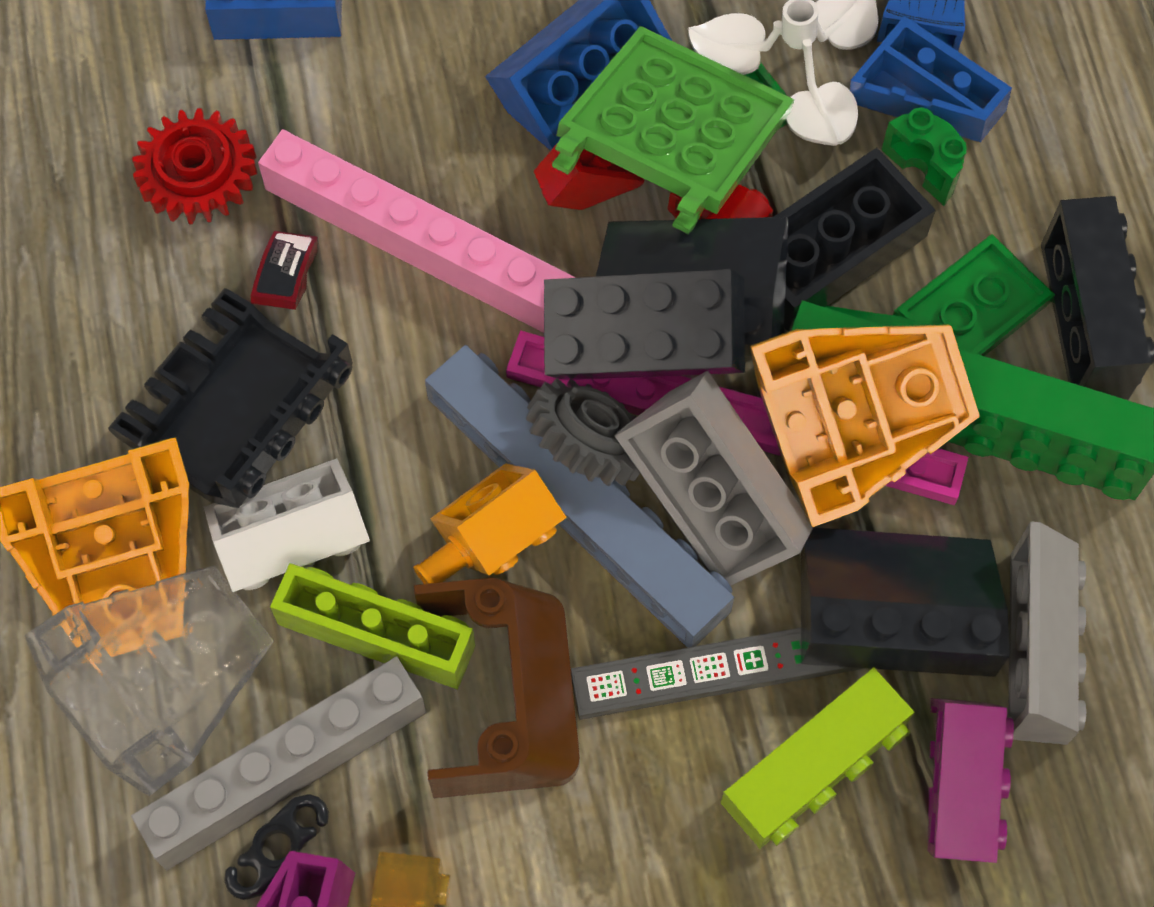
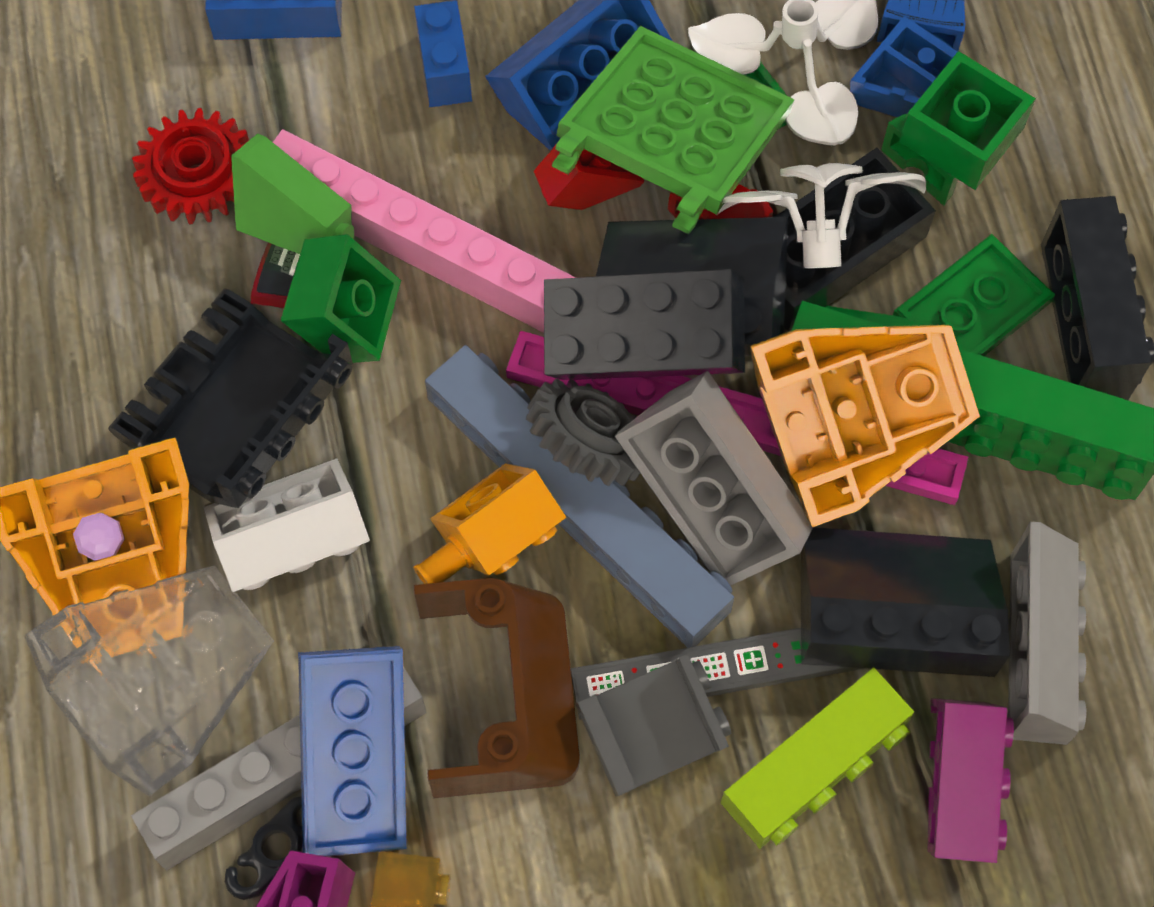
(98, 536): none -> lavender tile
(282, 199): none -> bright green slope
(341, 293): none -> green brick
(352, 750): none -> tile
(373, 624): lime brick -> none
(443, 53): none -> blue brick
(654, 724): none -> dark grey panel
(821, 238): none -> white plant
(966, 120): none -> green brick

